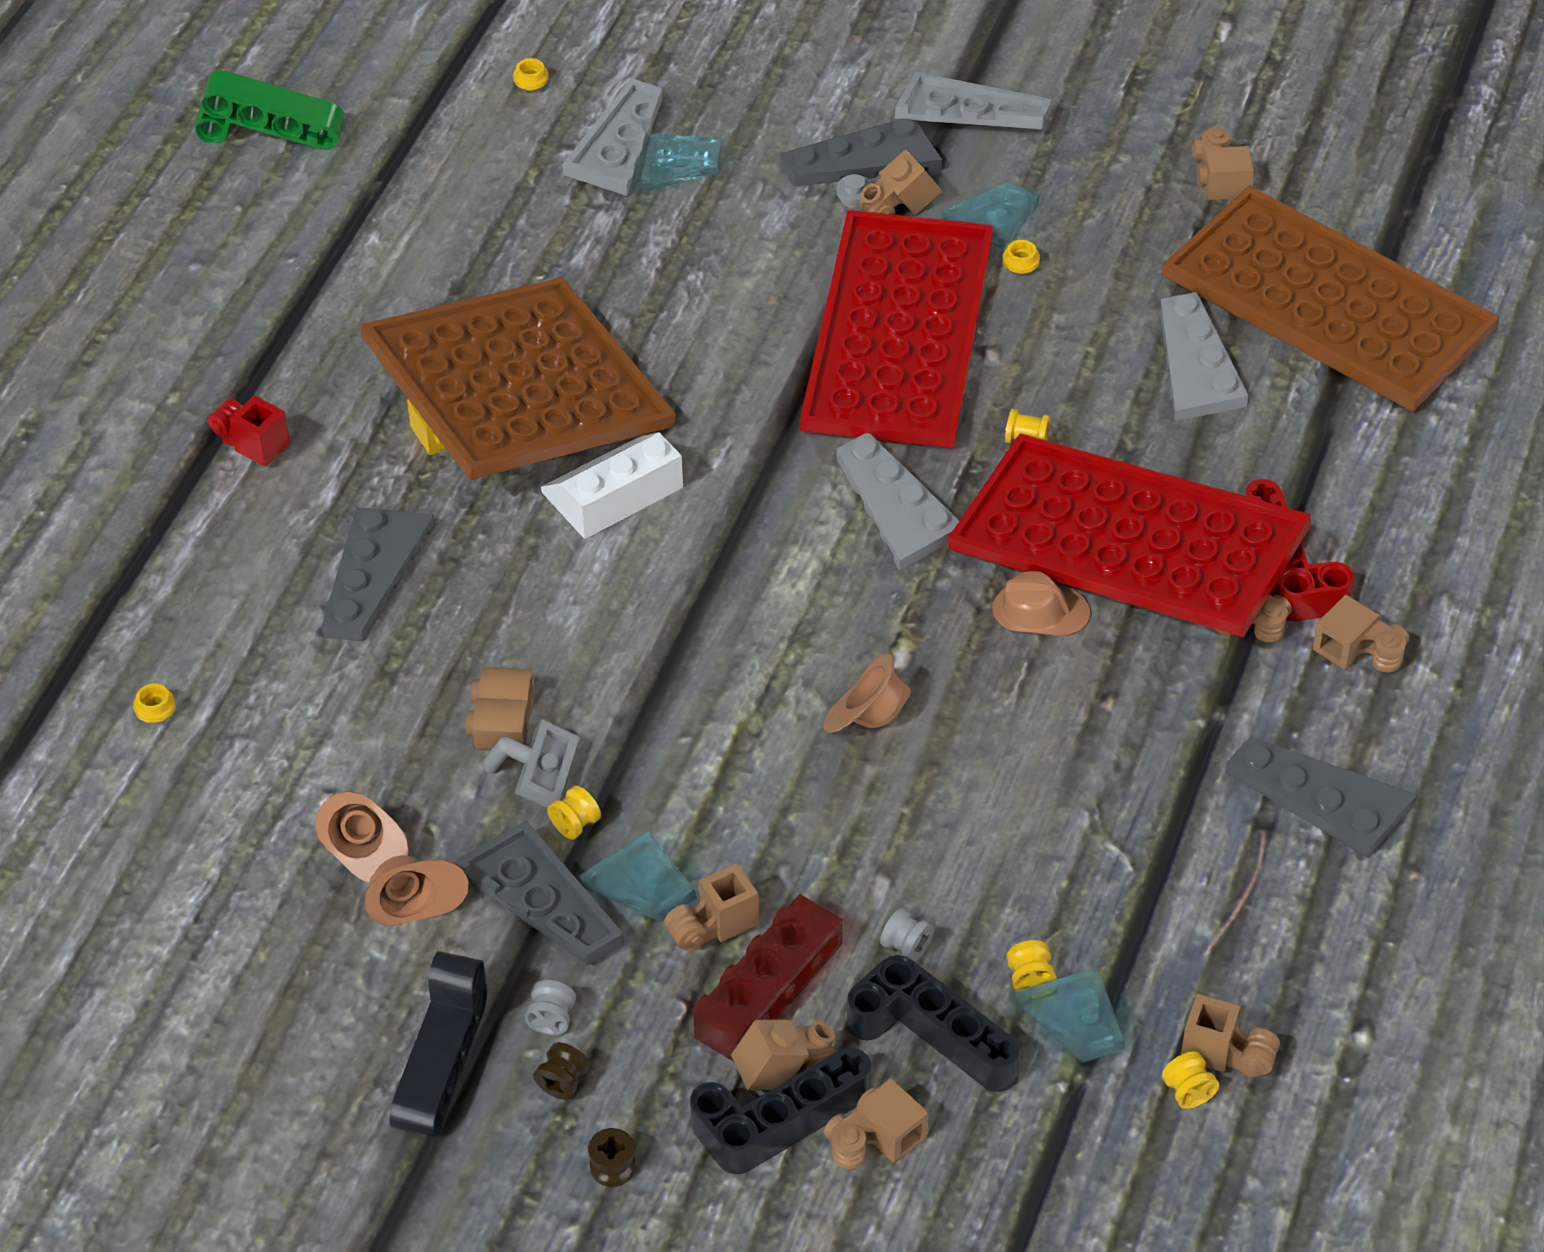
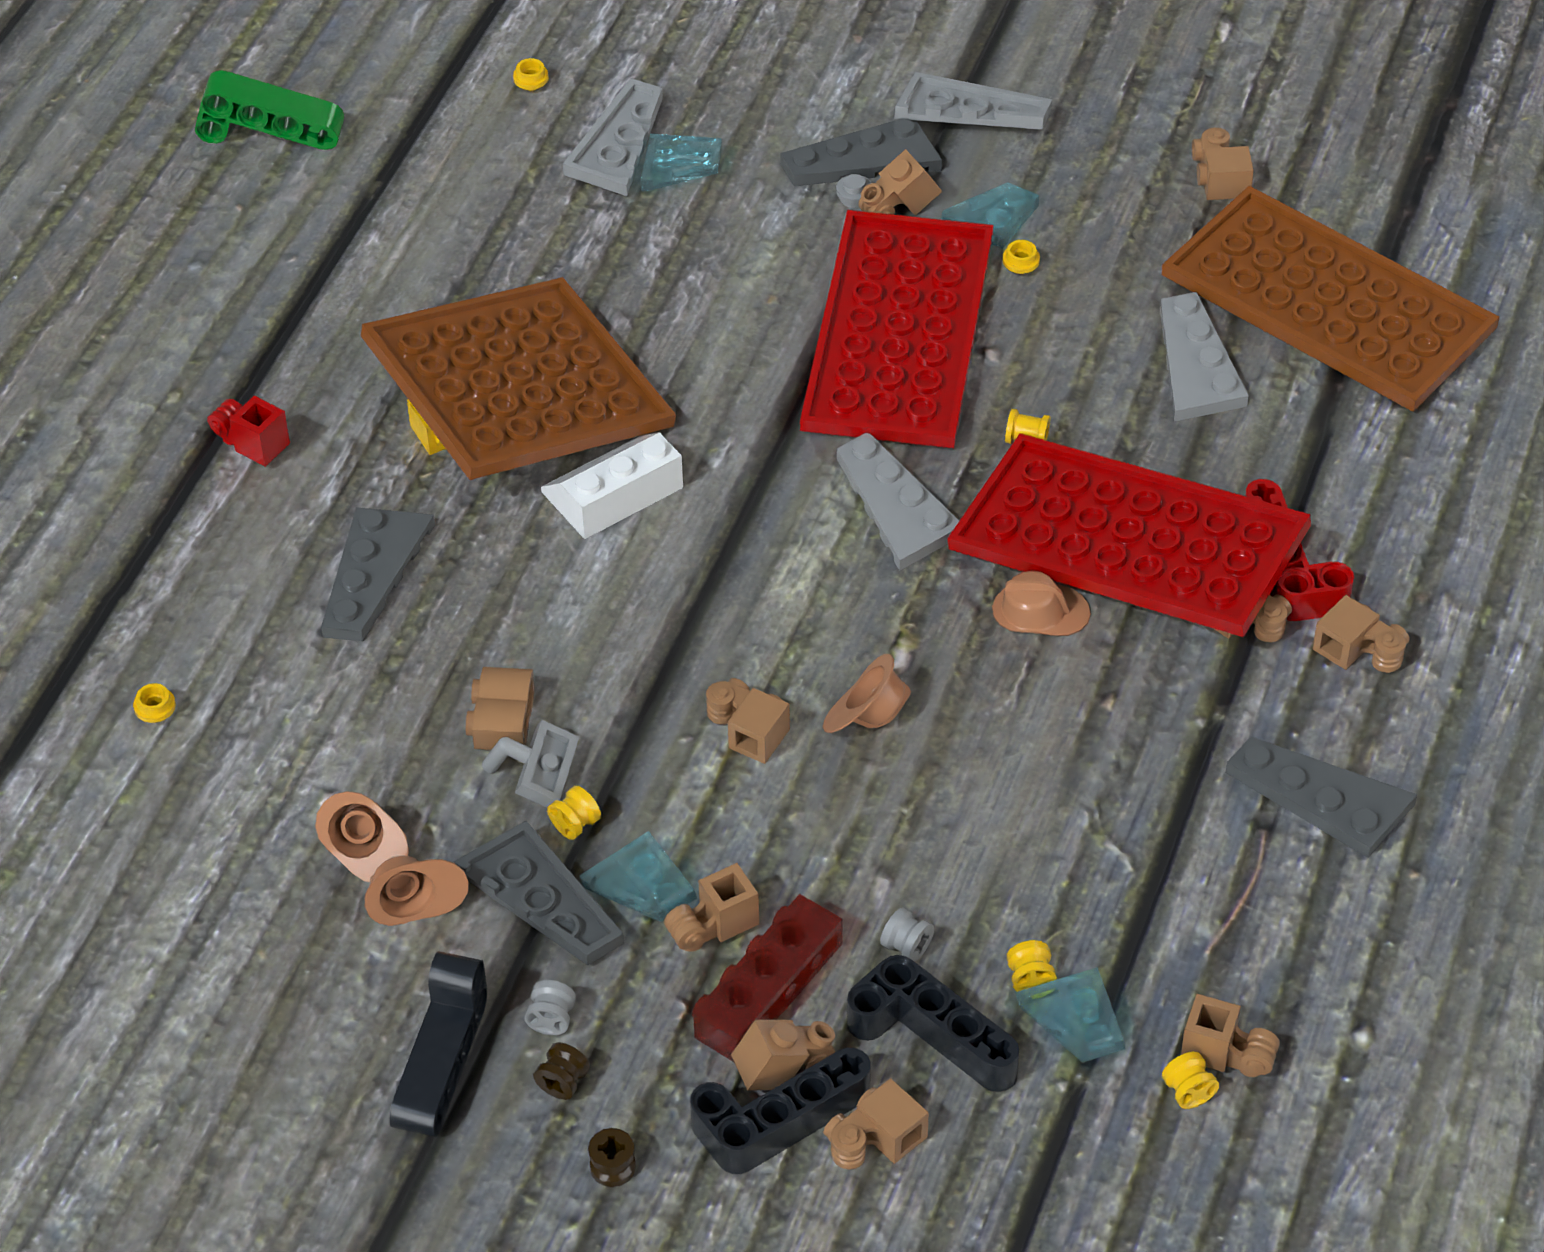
(753, 717): none -> medium nougat brick

